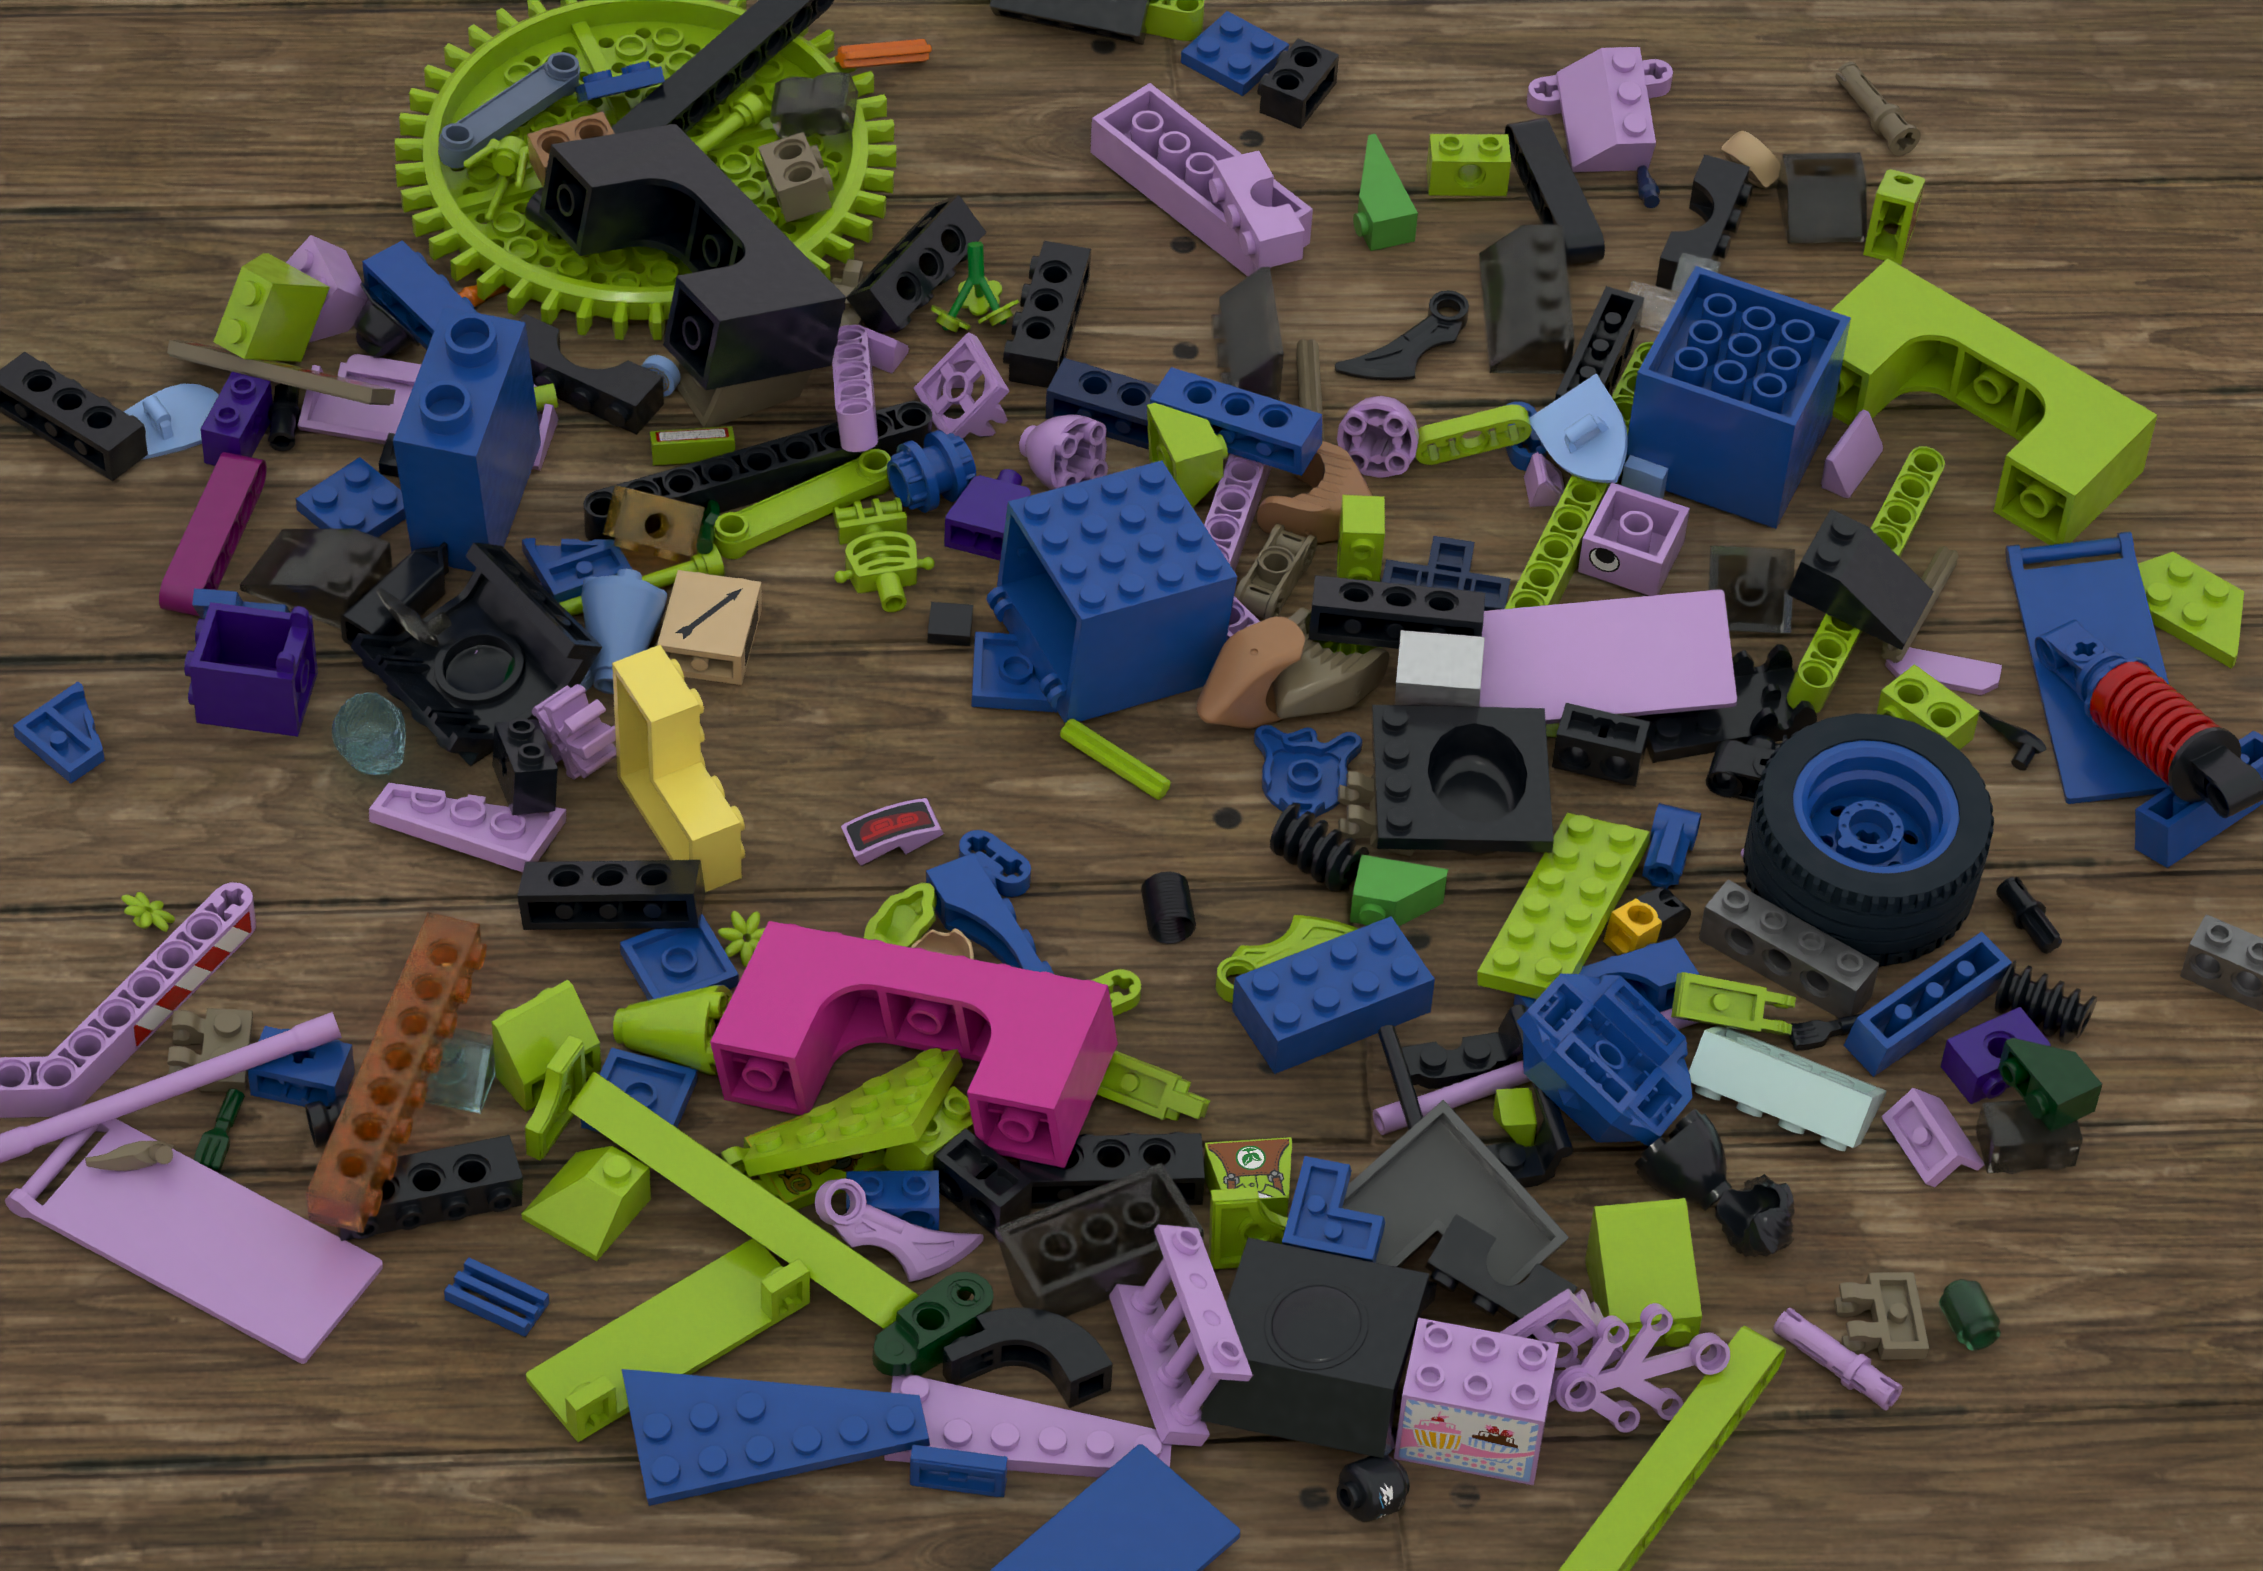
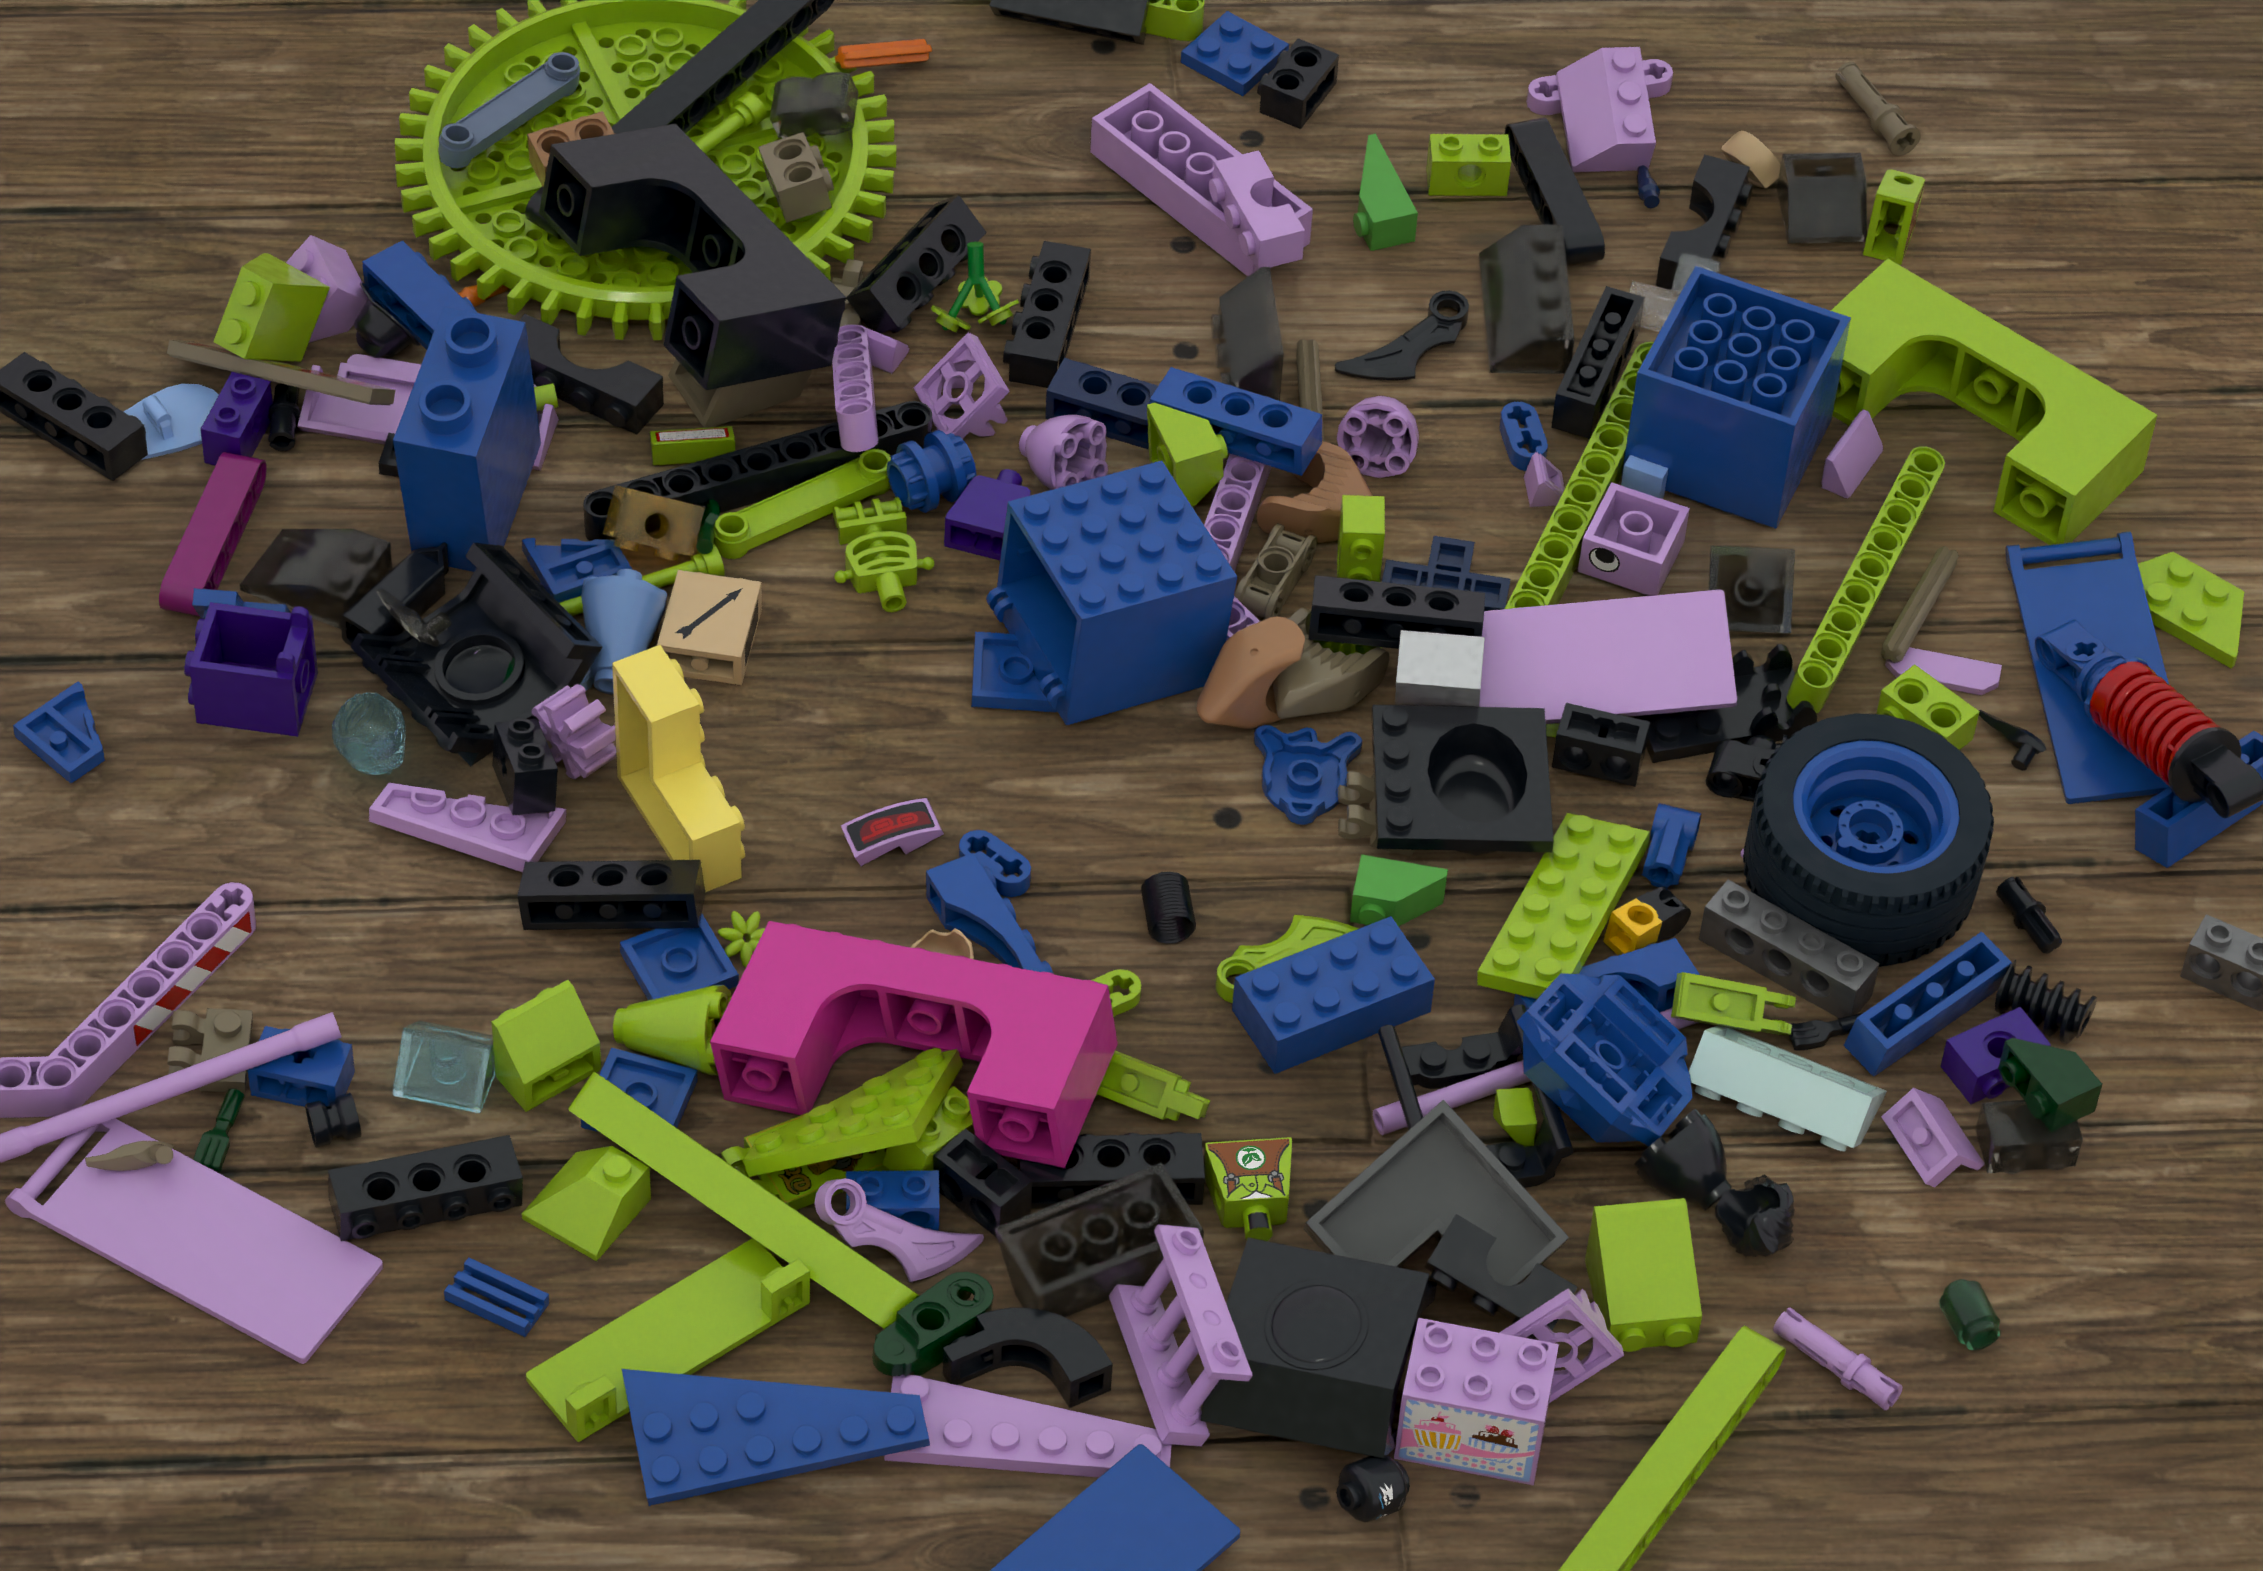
(147, 912): lime plant -> none
(354, 499): blue plate -> none
(395, 1073): clear orange brick -> none
(508, 158): lime plant -> none
(563, 1082): lime tile -> none
(632, 78): blue plate -> none
(666, 368): light blue tile -> none
(904, 916): lime arm -> none
(950, 623): black tile -> none
(958, 1471): blue tile -> none
(1115, 759): lime axle -> none
(1234, 1219): lime tile -> none
(1315, 851): black piece -> none
(1320, 1221): blue plate -> none
(1460, 447): lime beam -> none
(1585, 432): light blue shield -> none
(1634, 1369): lavender plant -> none
(1860, 581): black slope -> none
(1896, 1316): dark tan plate -> none

